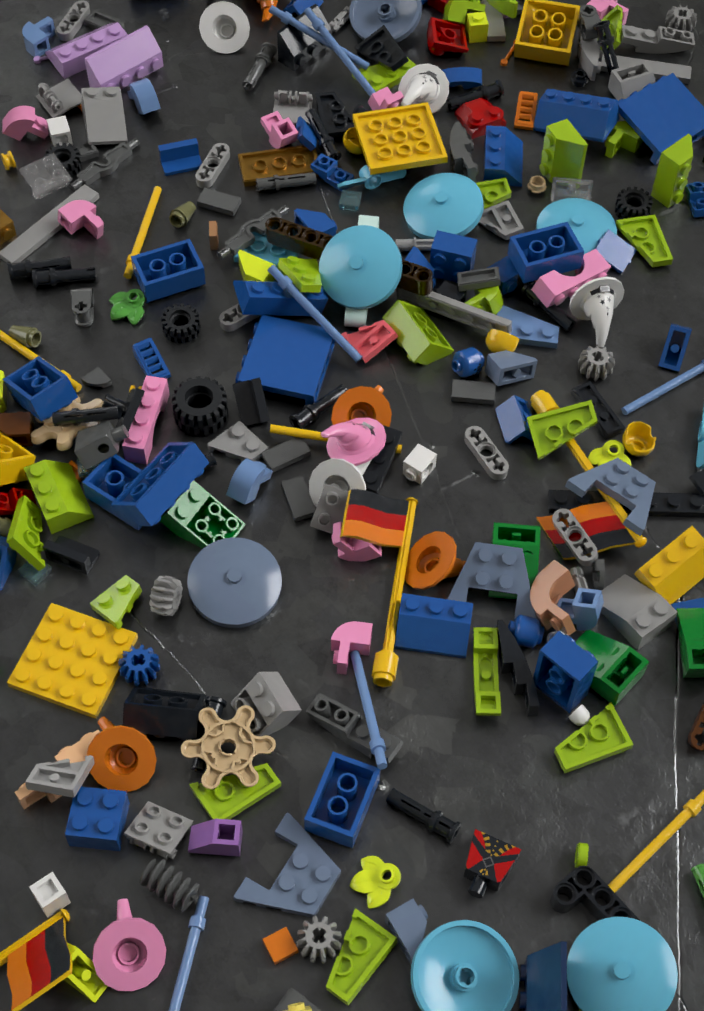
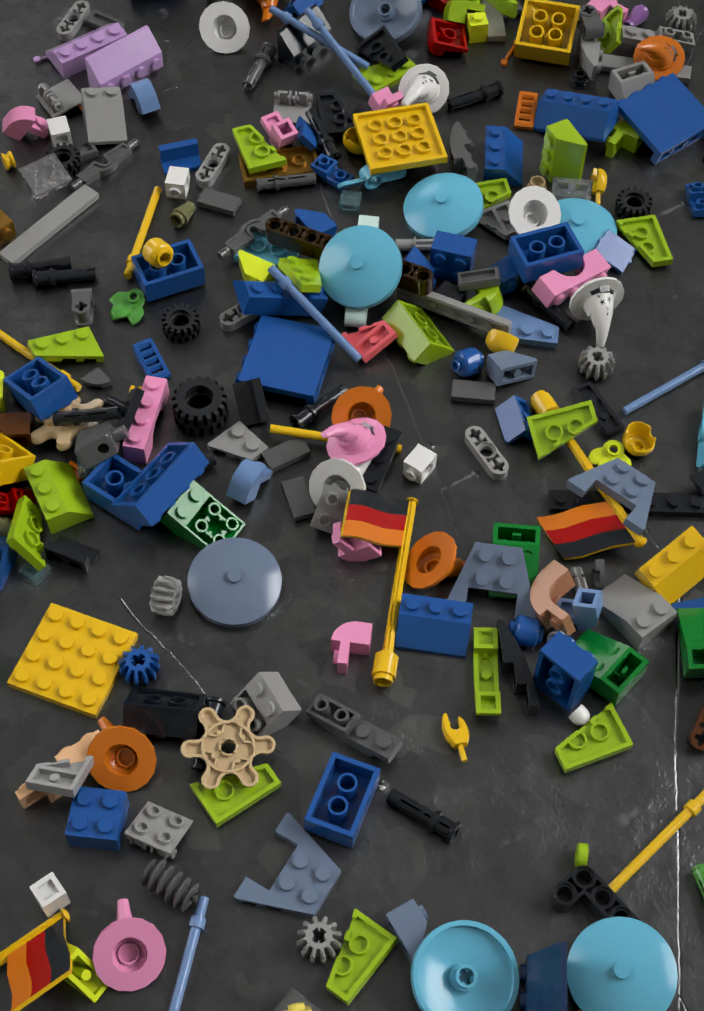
(26, 335): olive cone -> none
(37, 36): medium blue brick -> none
(72, 344): none -> lime wing
(79, 214): bright pink brick -> none
(117, 600): lime wing -> none
(157, 252): none -> yellow head
(177, 182): none -> white brick
(213, 235): medium nougat tile -> none
(216, 837): medium lavender slope -> none
(255, 150): none -> lime wing
(280, 945): orange tile -> none
(340, 19): light grey axle -> none
(371, 880): neon yellow plate -> none
(376, 744): medium blue bar -> none
(458, 737): none -> yellow hand
(464, 76): blue slope -> none
(477, 114): red slope -> none
(489, 863): torso -> none
(533, 209): none -> white piece
(575, 527): light grey beam -> none
(599, 183): none -> yellow hand
(605, 40): black pin -> none
(637, 16): none -> medium lavender cone
(661, 54): none -> orange piece
(673, 172): lime slope -> none
(675, 347): blue slope -> none

